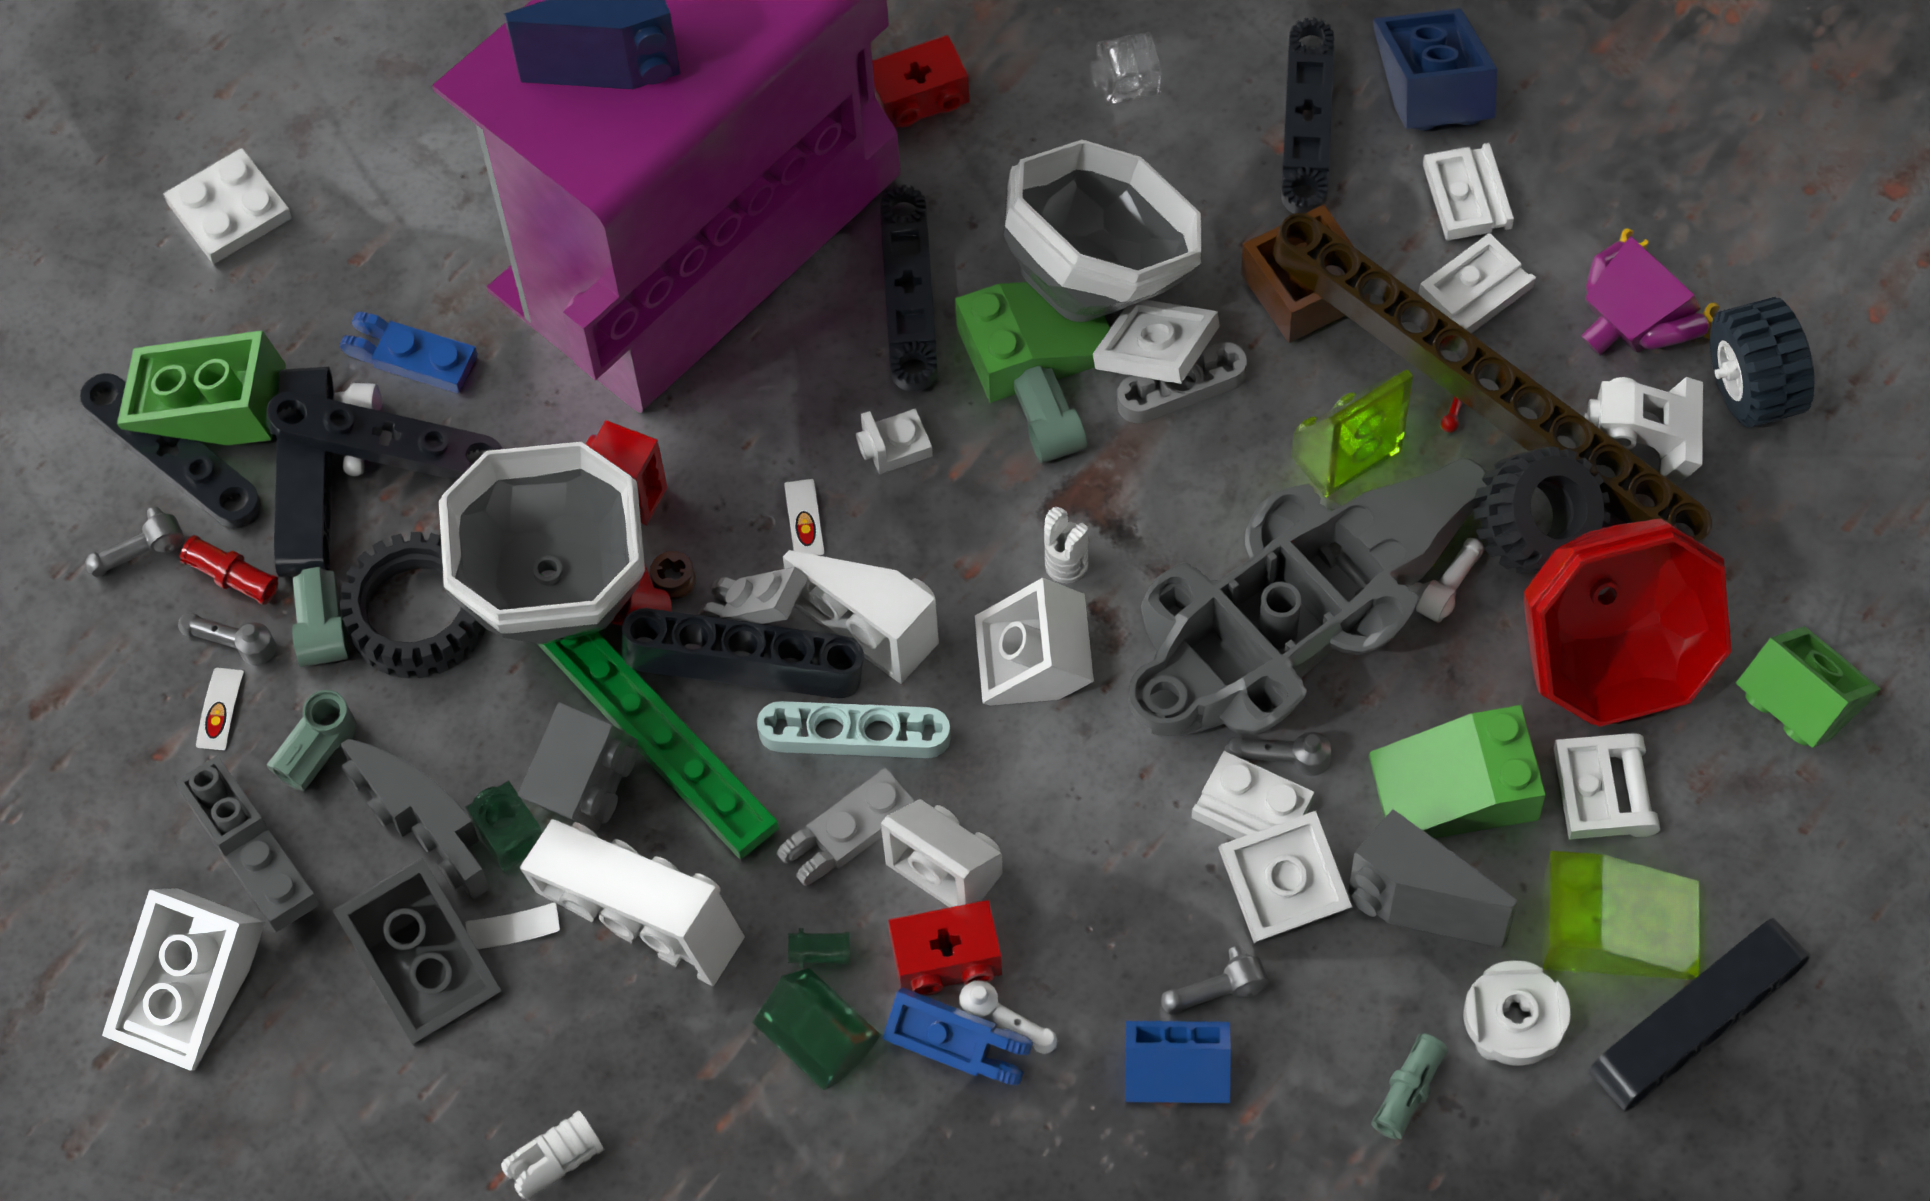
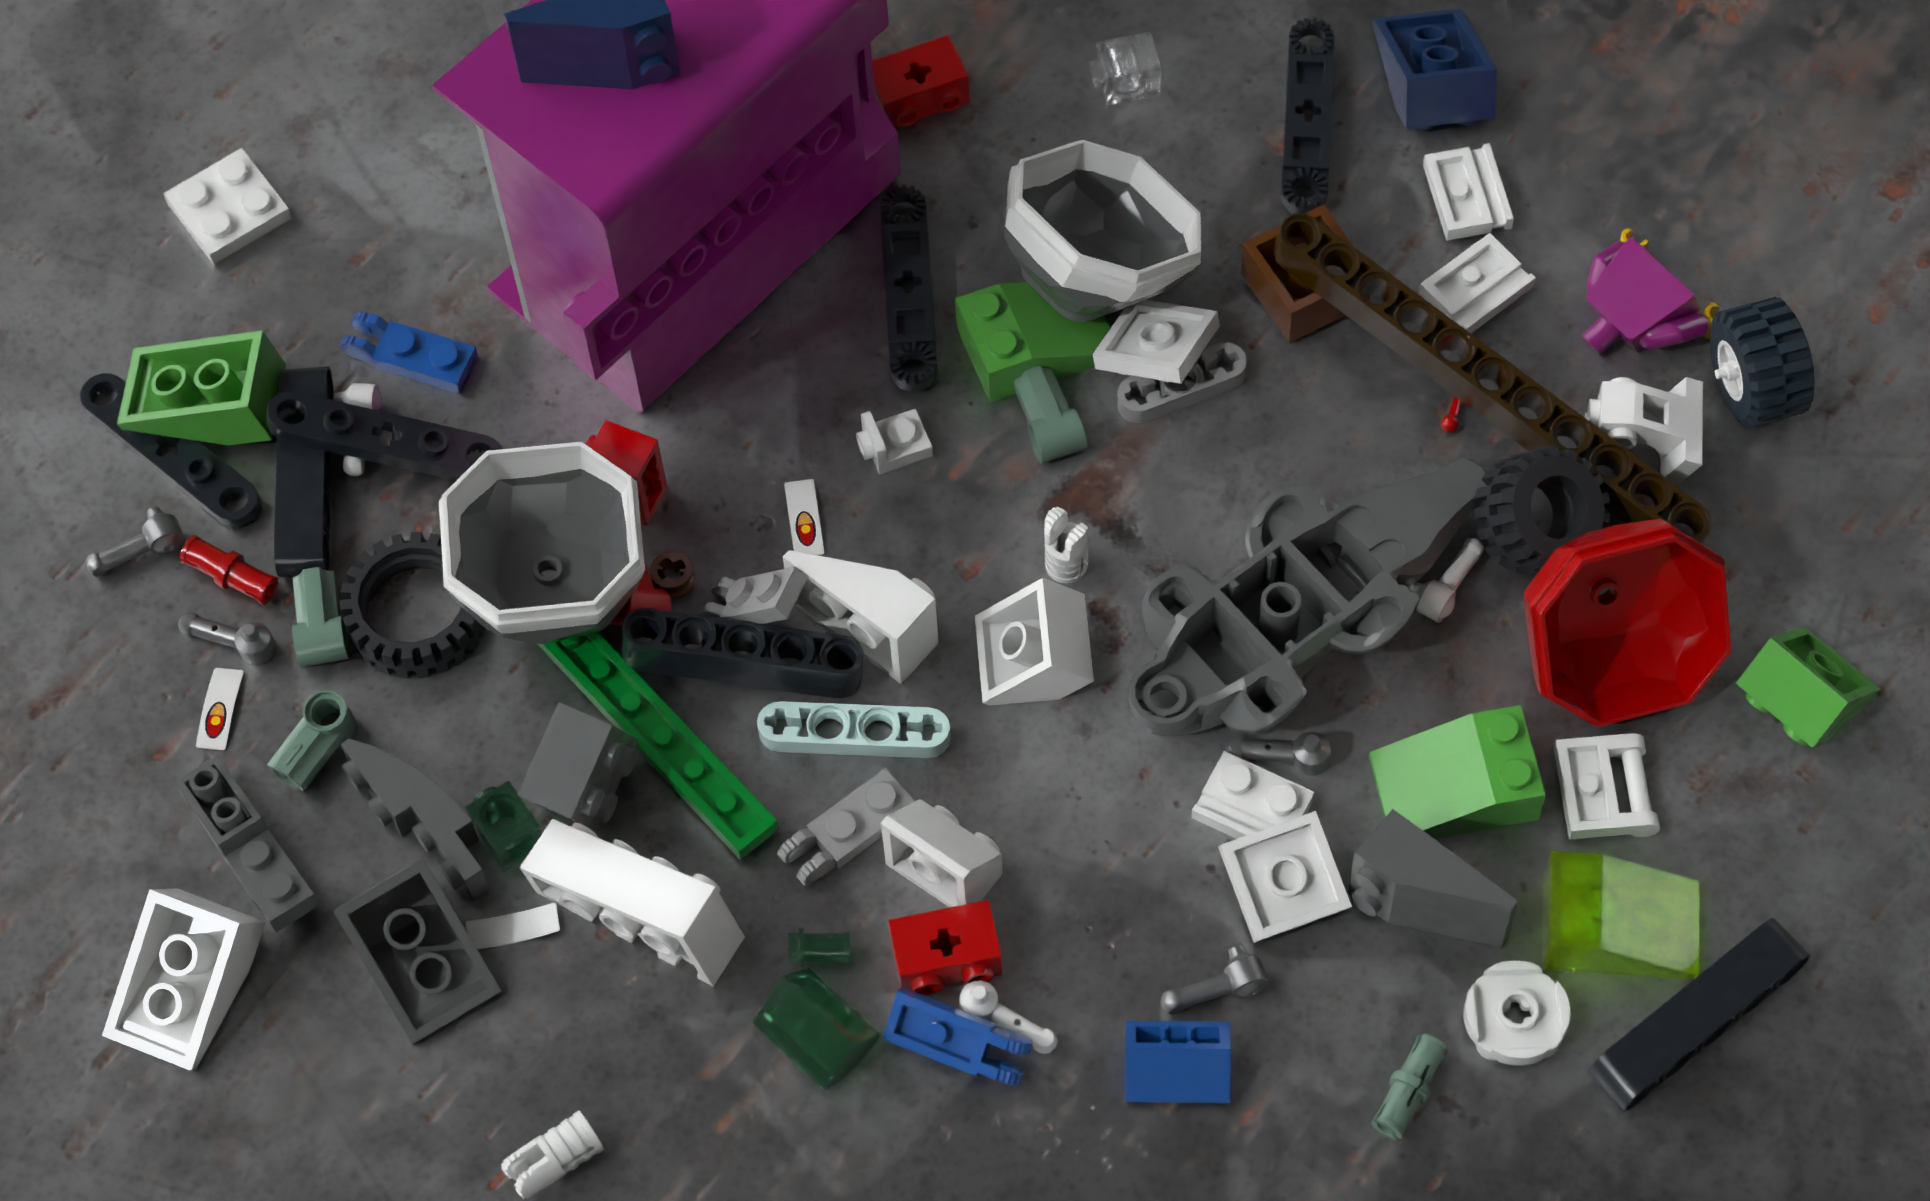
(1354, 434): clear neon green slope -> none

